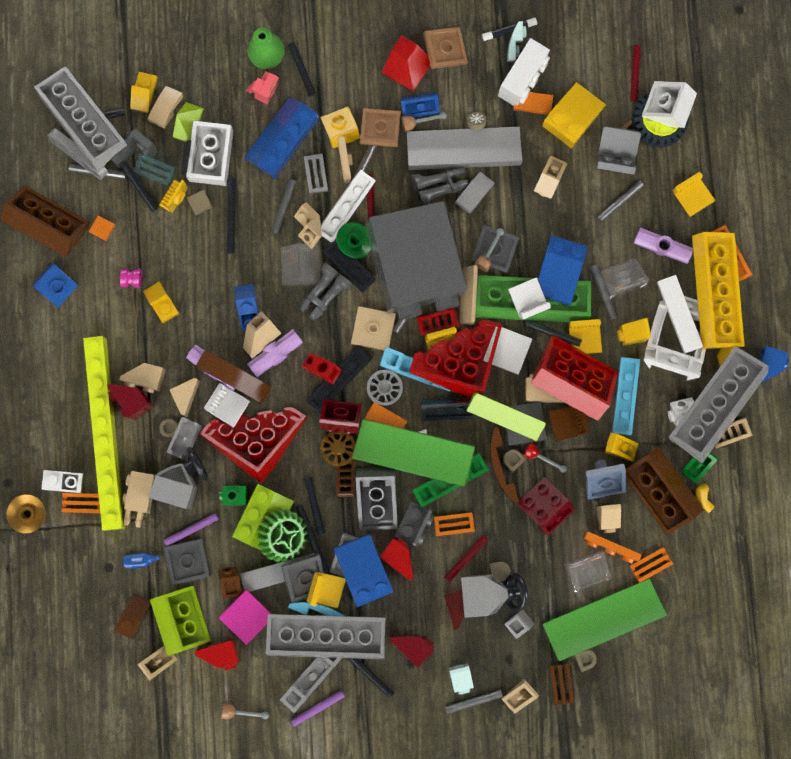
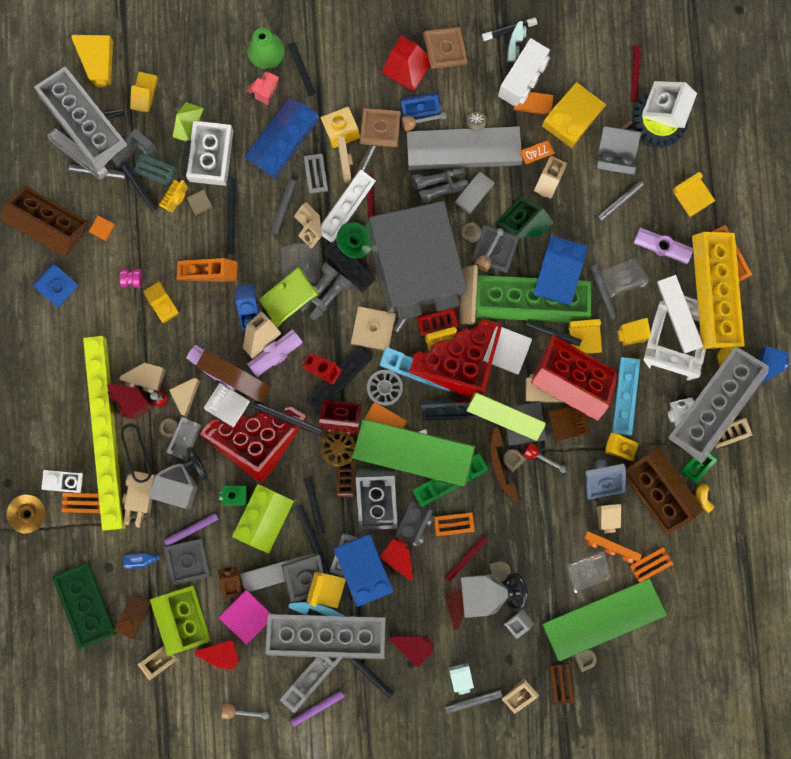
(84, 605): none -> dark green tile
(96, 57): none -> yellow slope
(128, 457): none -> black piece
(161, 402): none -> red hinge
(163, 108): tan slope -> none
(207, 270): none -> orange slope
(283, 302): none -> lime door
(287, 418): none -> black bar
(292, 536): bright green gear -> none
(471, 232): none -> dark tan tile
(525, 219): none -> dark green slope
(528, 298): white piece -> none
(536, 152): none -> orange sticker
(546, 506): dark red bracket -> none

